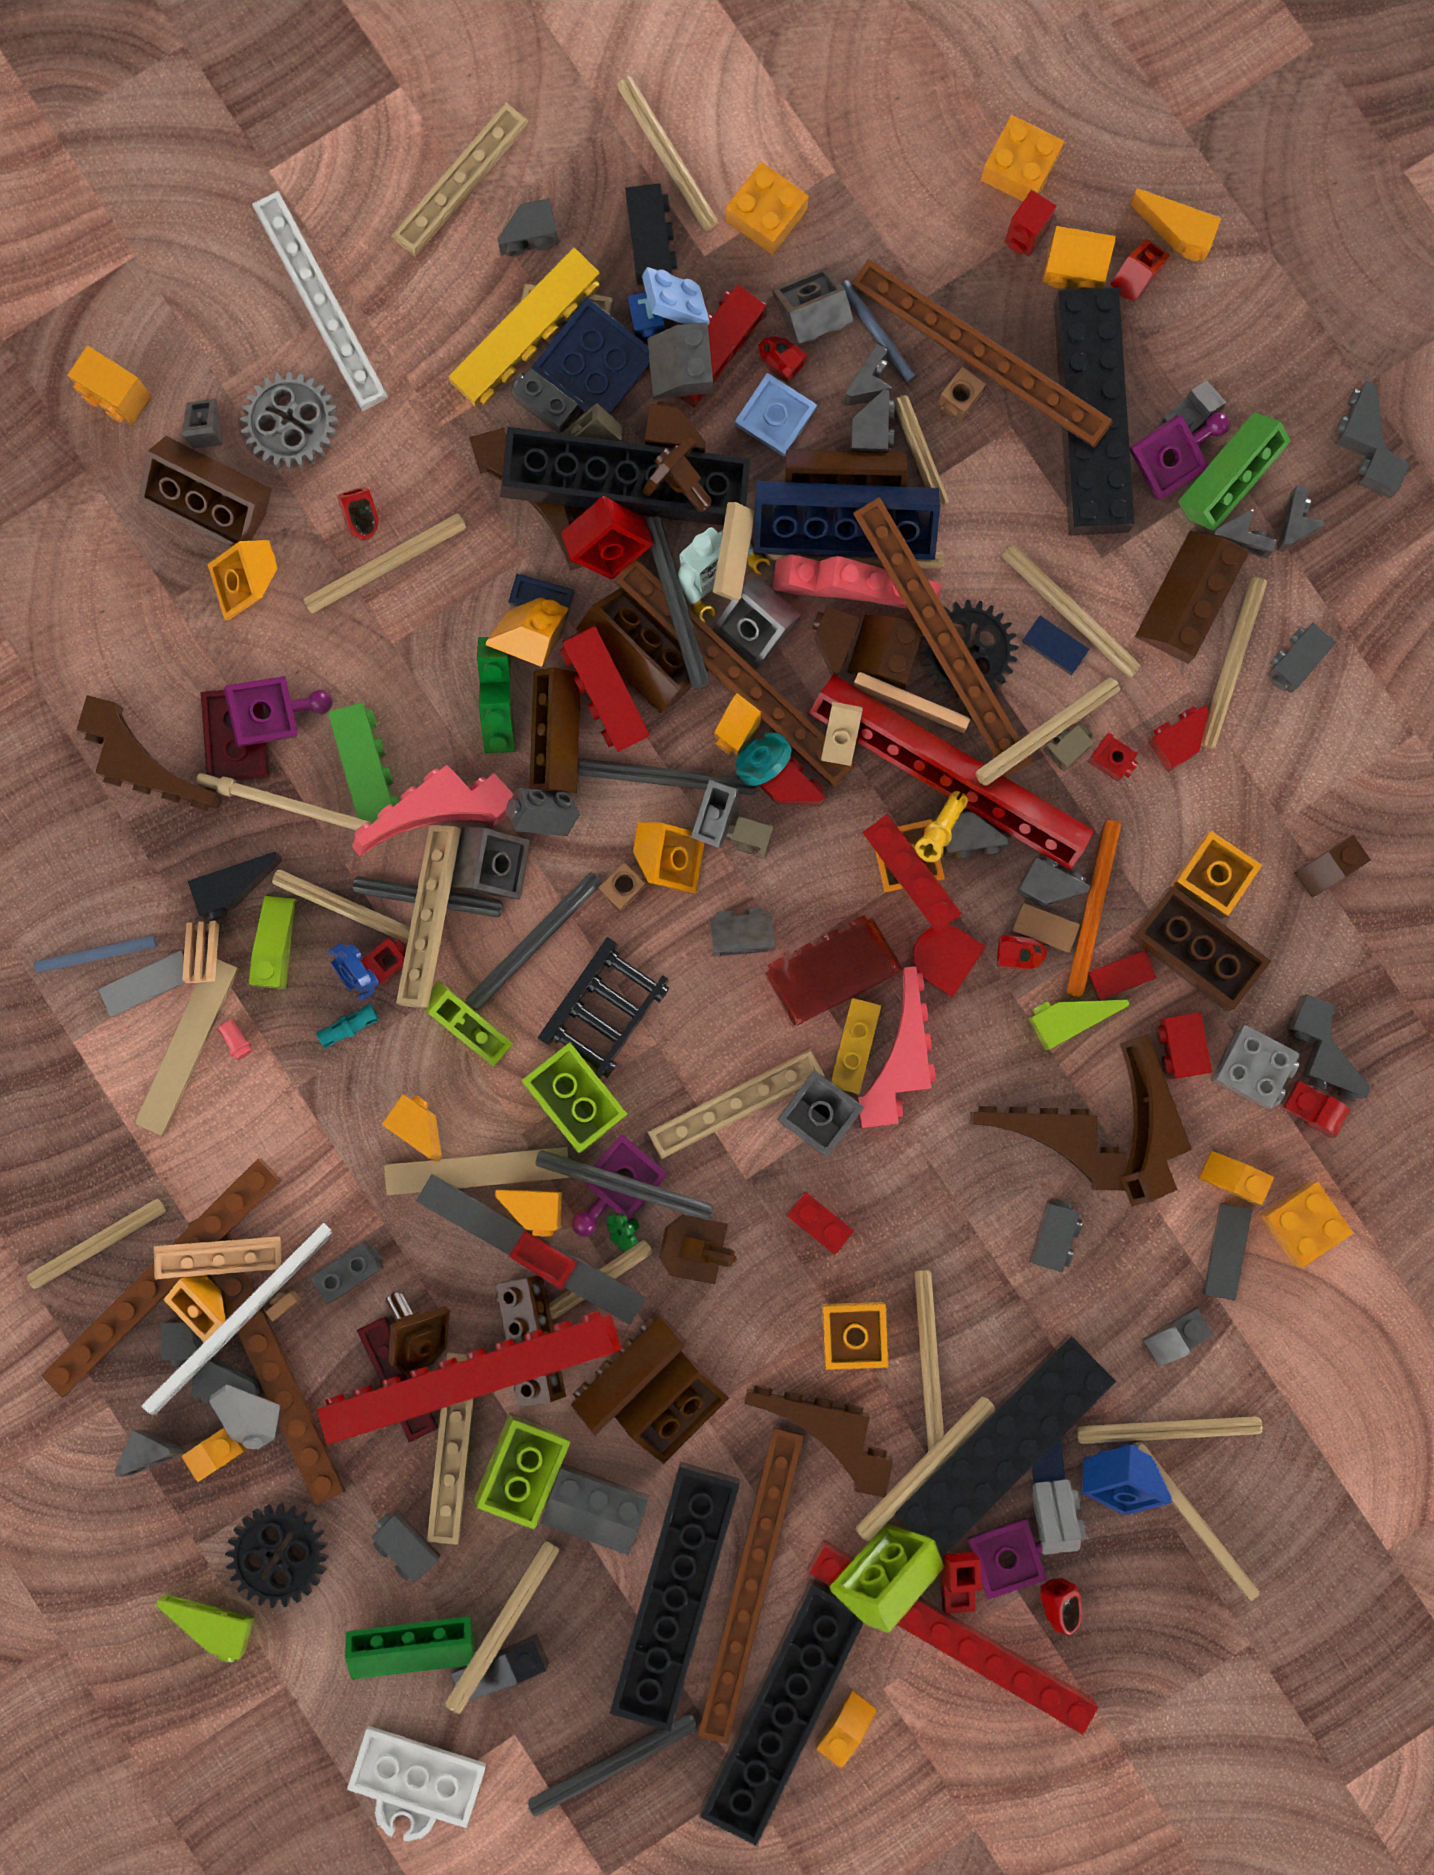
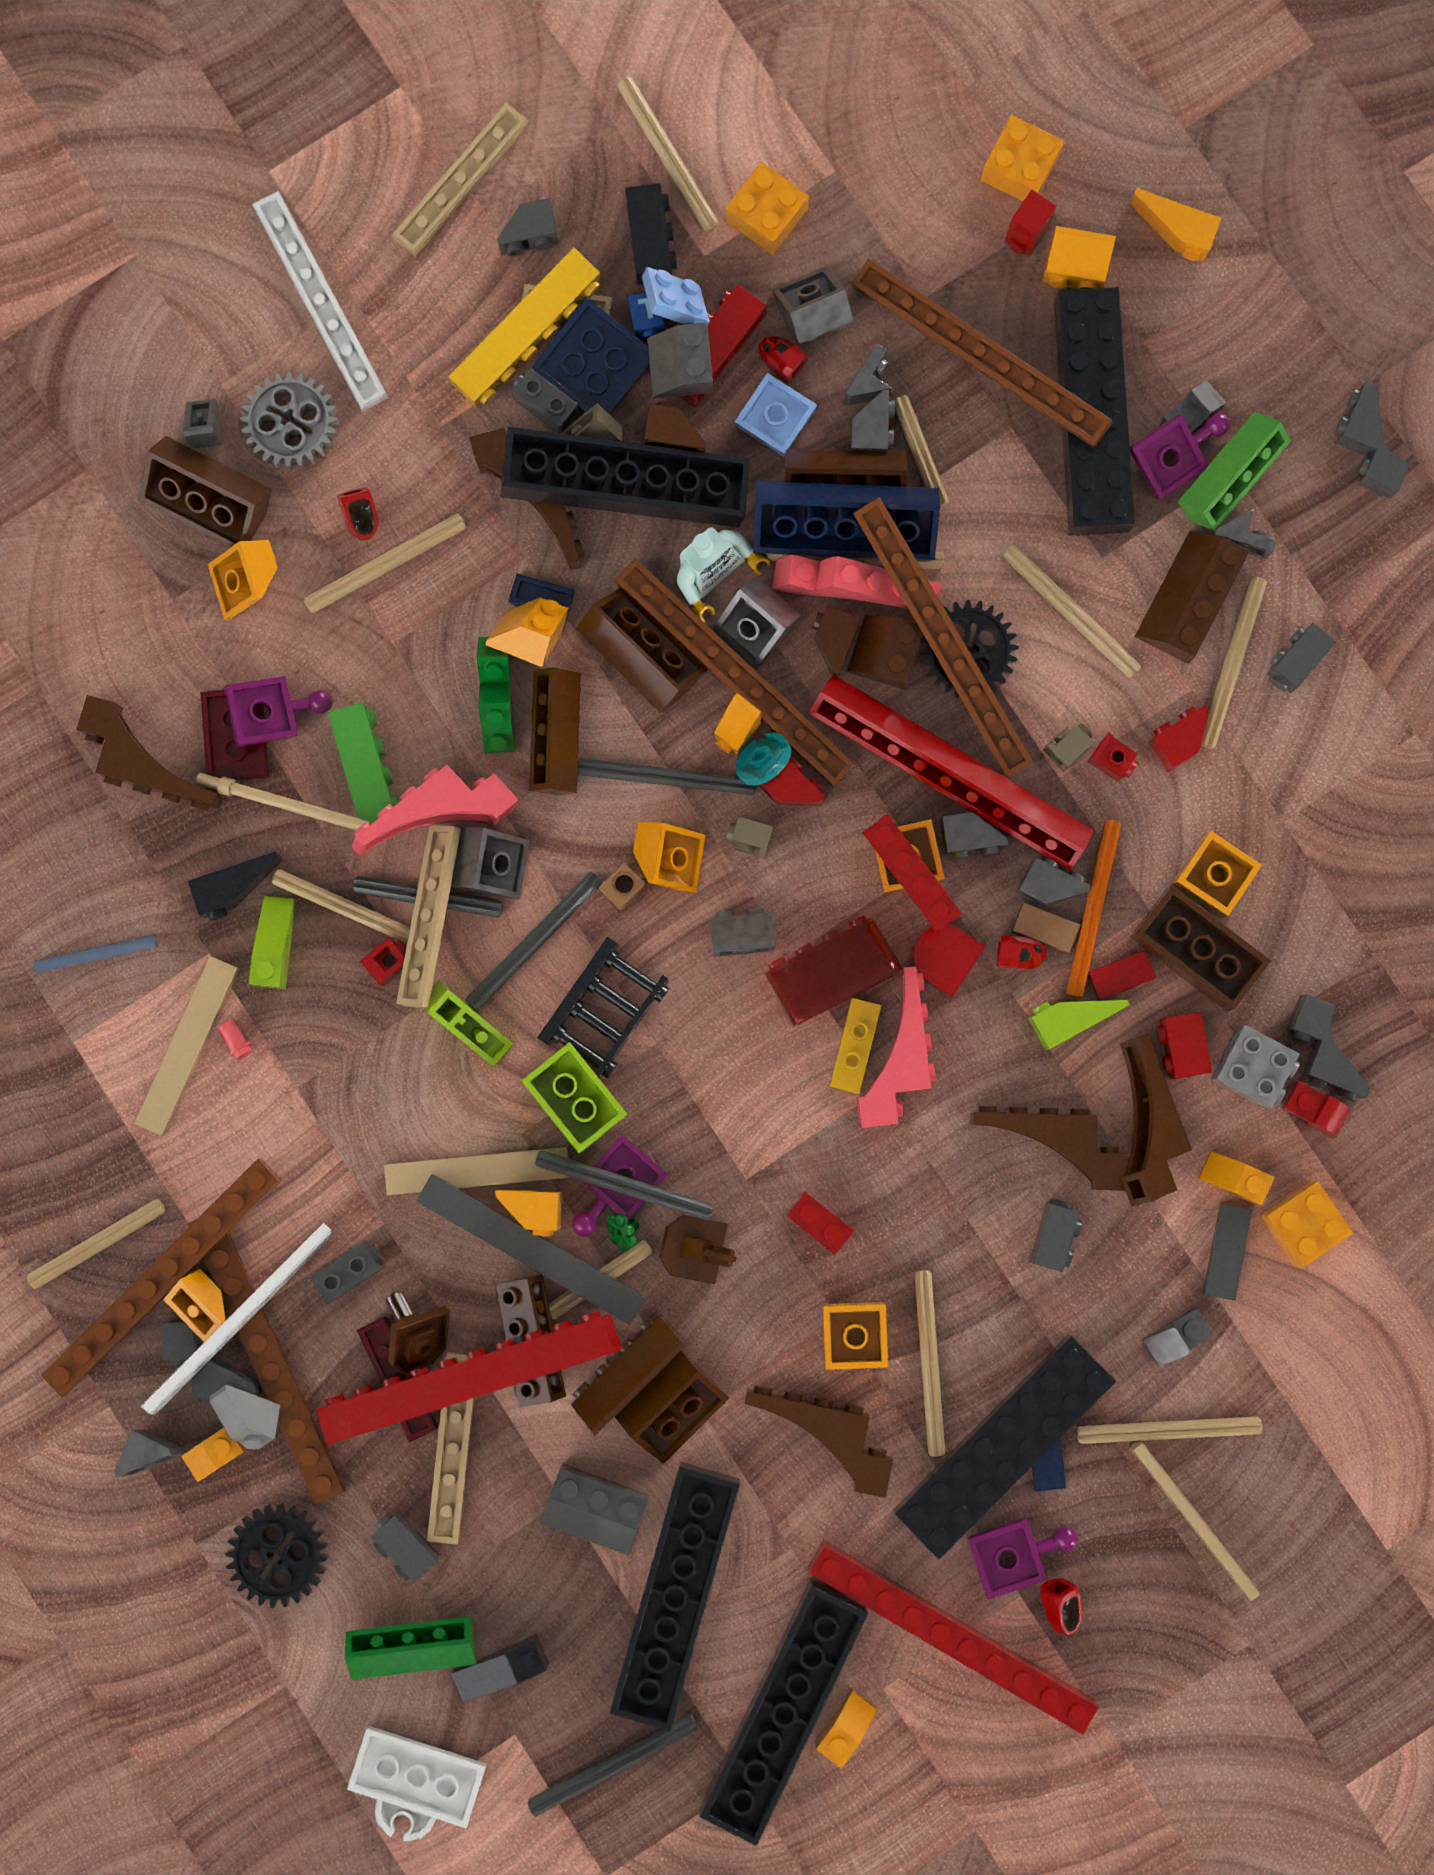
(109, 386): light orange brick -> none
(143, 984): light grey tile -> none
(189, 952): light nougat tile -> none
(212, 1627): lime slope -> none
(217, 1257): light nougat tile -> none
(282, 1304): medium nougat plate -> none
(347, 1026): teal pin -> none
(352, 971): blue plate -> none
(415, 1125): light orange slope -> none
(502, 1627): tan axle -> none
(521, 1471): lime slope -> none
(542, 811): dark grey brick -> none
(543, 1259): red tile -> none
(605, 687): red brick -> none
(607, 538): red brick -> none
(677, 604): dark grey axle -> none
(679, 474): reddish brown piece -> none
(715, 813): flat silver slope -> none
(733, 551): tan tile -> none
(734, 1104): tan tile -> none
(750, 1585): dark orange plate -> none
(820, 1113): flat silver slope -> none
(841, 733): tan plate -> none
(878, 332): sand blue bar -> none
(888, 1576): lime slope -> none
(911, 702): light nougat tile -> none
(925, 1468): tan axle -> none
(938, 833): yellow pin -> none
(960, 1581): red brick -> none
(964, 382): medium nougat brick -> none
(1047, 731): tan axle -> none
(1055, 645): dark blue tile -> none
(1057, 1517): light grey brick -> none
(1124, 1480): blue slope -> none
(1139, 270): red slope -> none
(1296, 526): flat silver slope -> none
(1332, 866): reddish brown slope -> none

